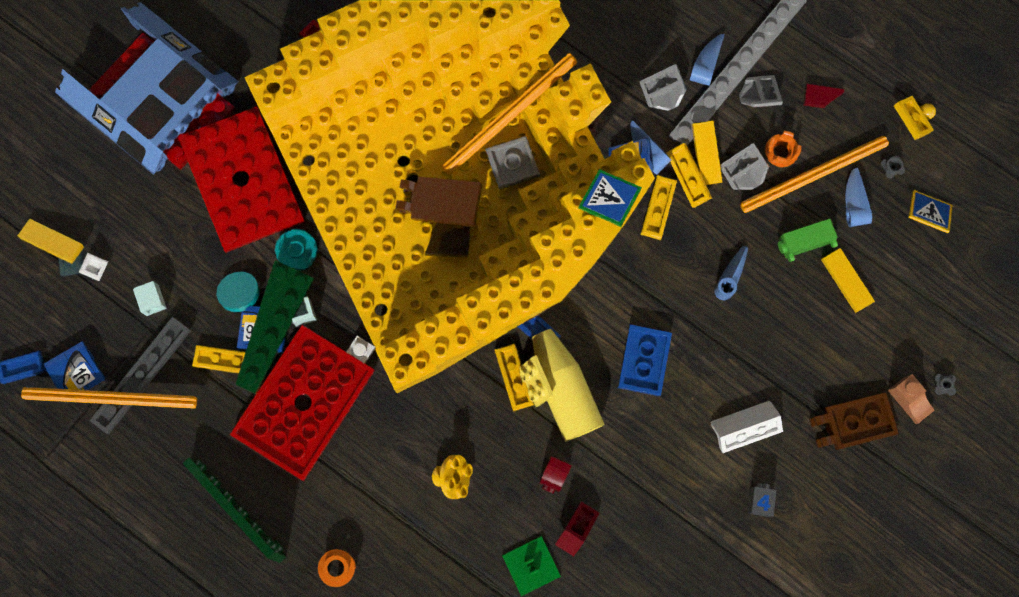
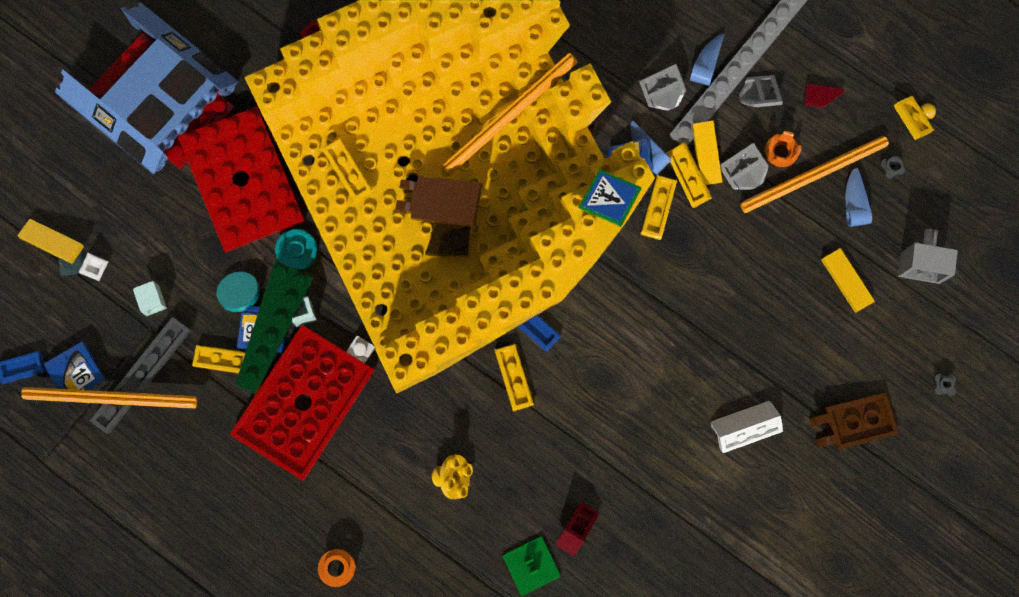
(225, 499): dark green wing -> none
(347, 170): none -> yellow tile
(512, 162): light grey tile -> none
(554, 475): dark red arch -> none
(558, 379): light yellow piece -> none
(644, 360): blue plate -> none
(731, 275): medium blue piece -> none
(762, 500): dark grey brick -> none
(807, 239): bright green brick -> none
(912, 398): nougat arch -> none
(927, 261): none -> light grey brick
(930, 211): piece -> none

